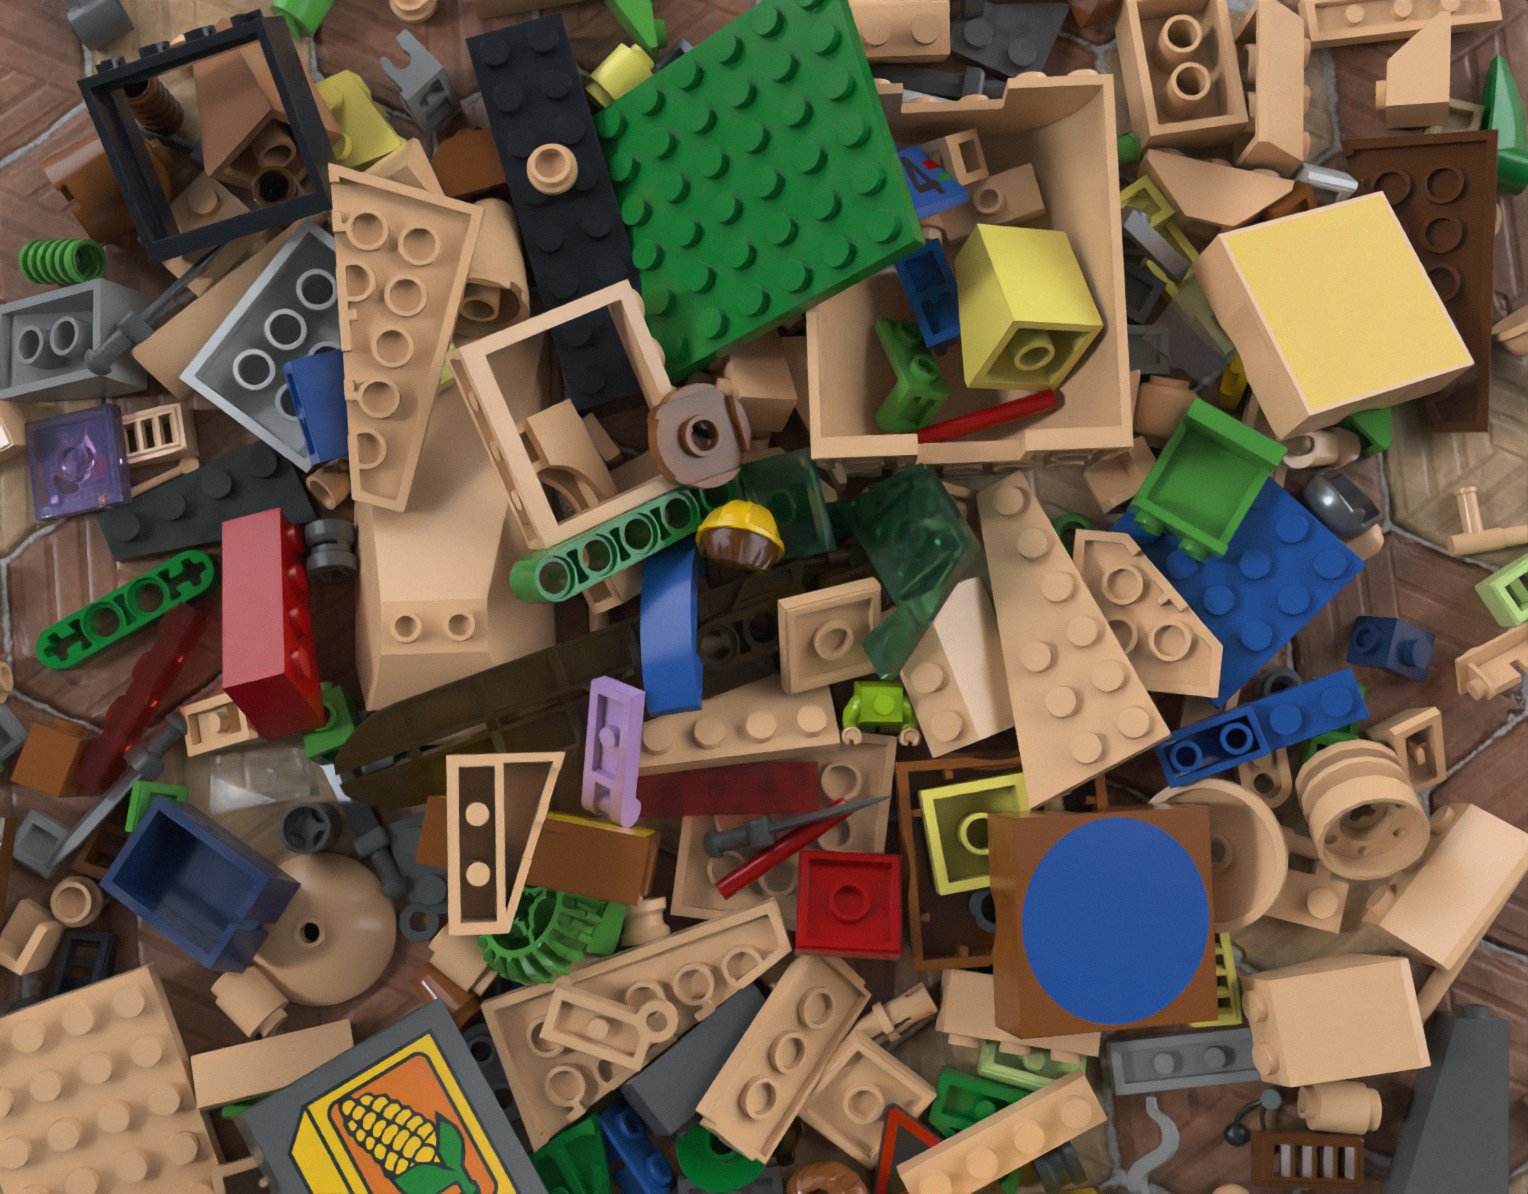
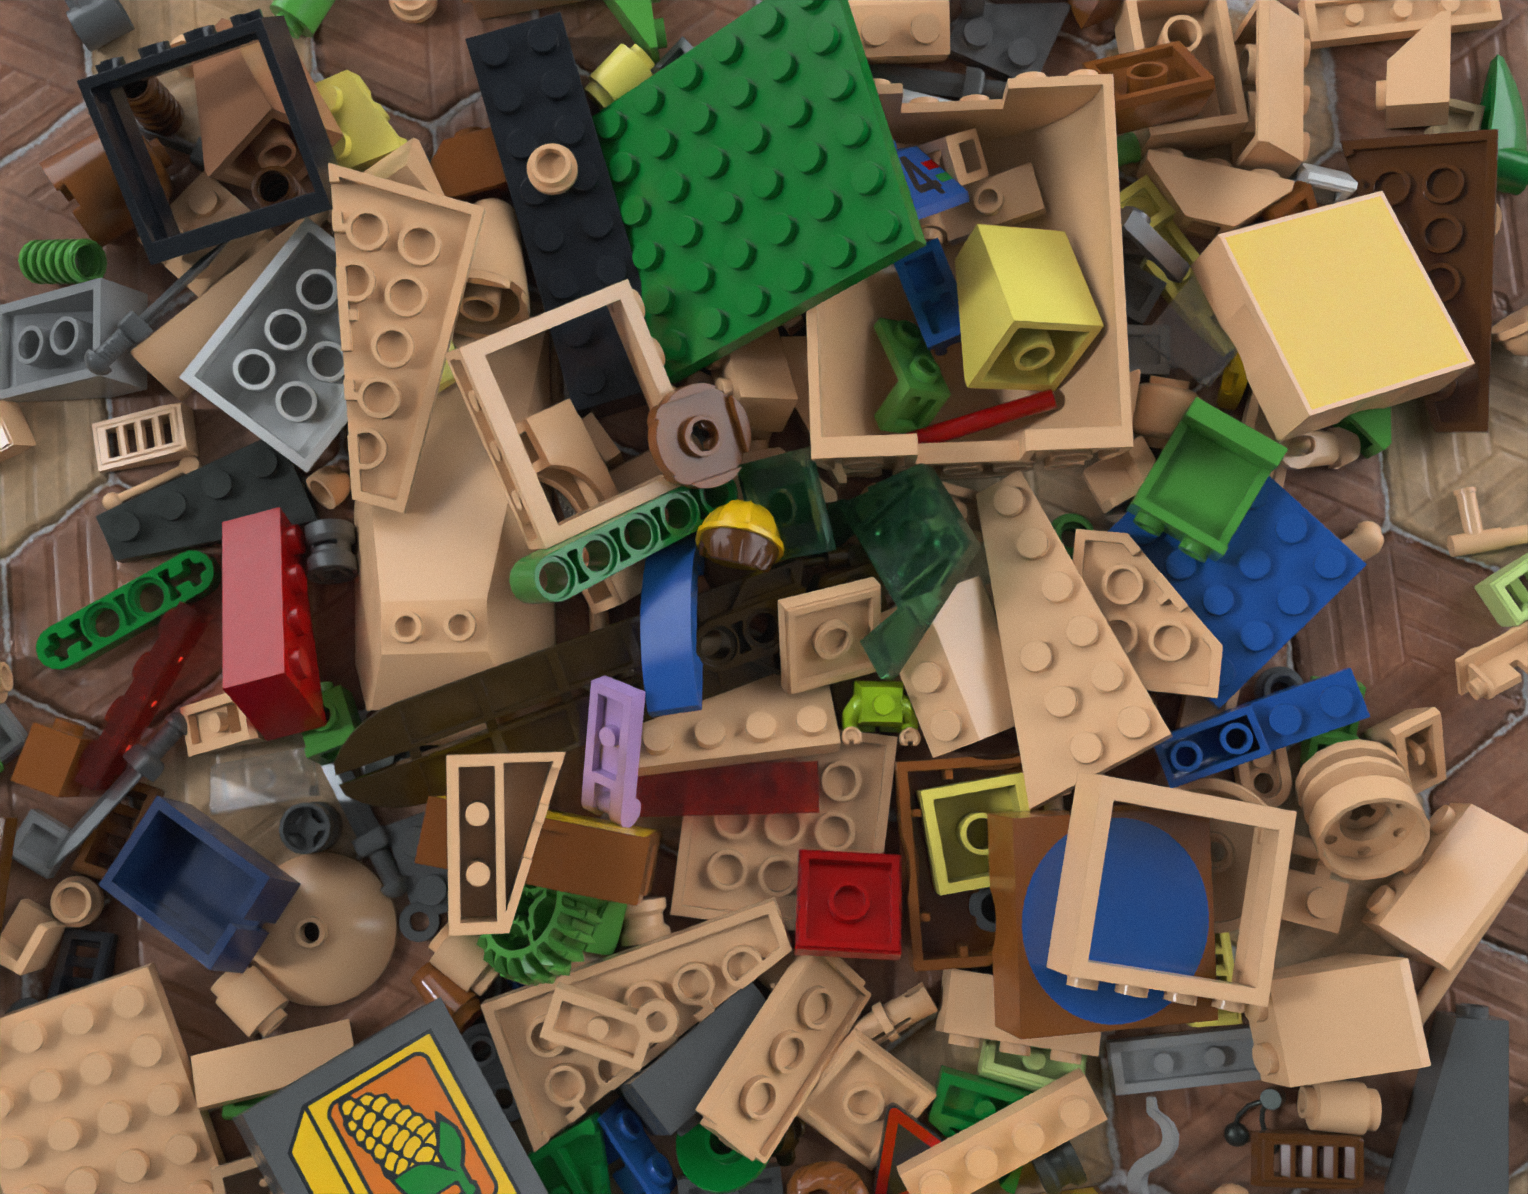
(78, 462): clear purple tile -> none
(143, 796): bright green tile -> none
(320, 403): blue hinge -> none
(423, 86): light grey hinge -> none
(762, 831): dark grey sword -> none
(777, 853): red bar -> none
(1082, 880): none -> light nougat window
(1155, 85): none -> dark orange slope
(1340, 505): flat silver hair -> none
(1391, 647): dark blue bracket -> none

